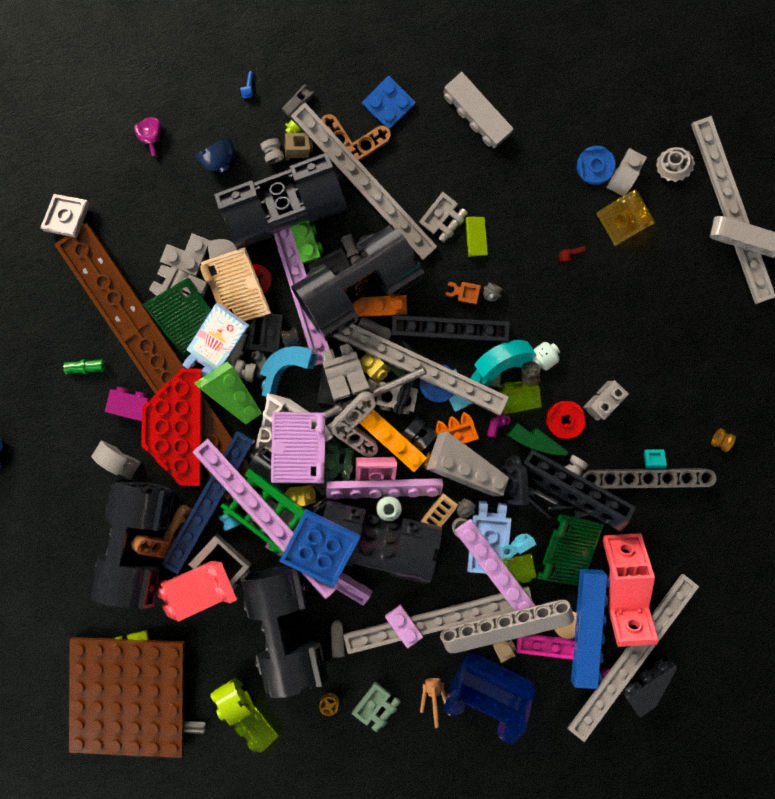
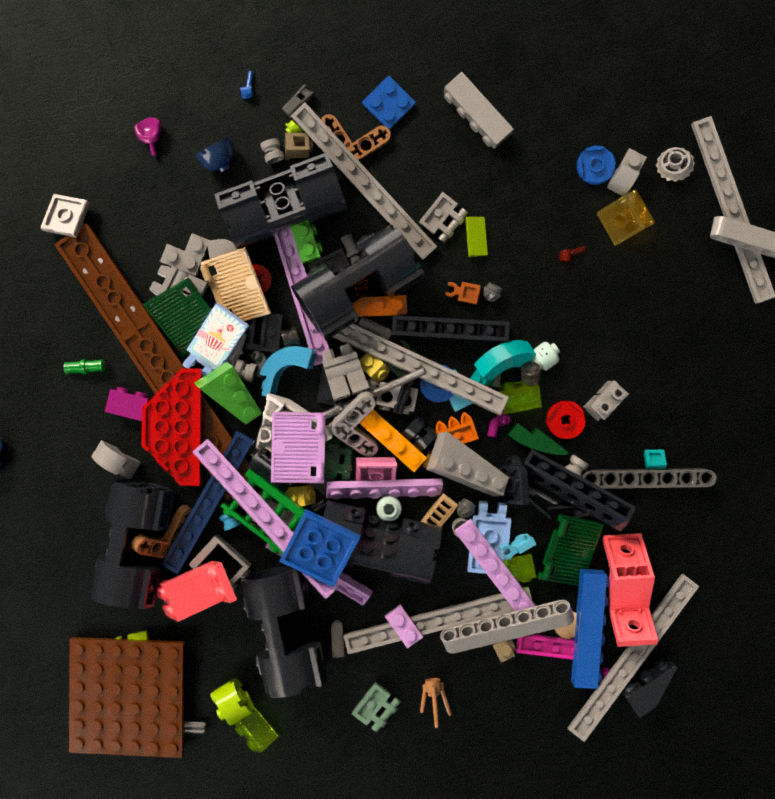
(326, 707): pearl gold wheel -> none
(494, 693): clear blue windscreen -> none
(723, 440): pearl gold wheel -> none

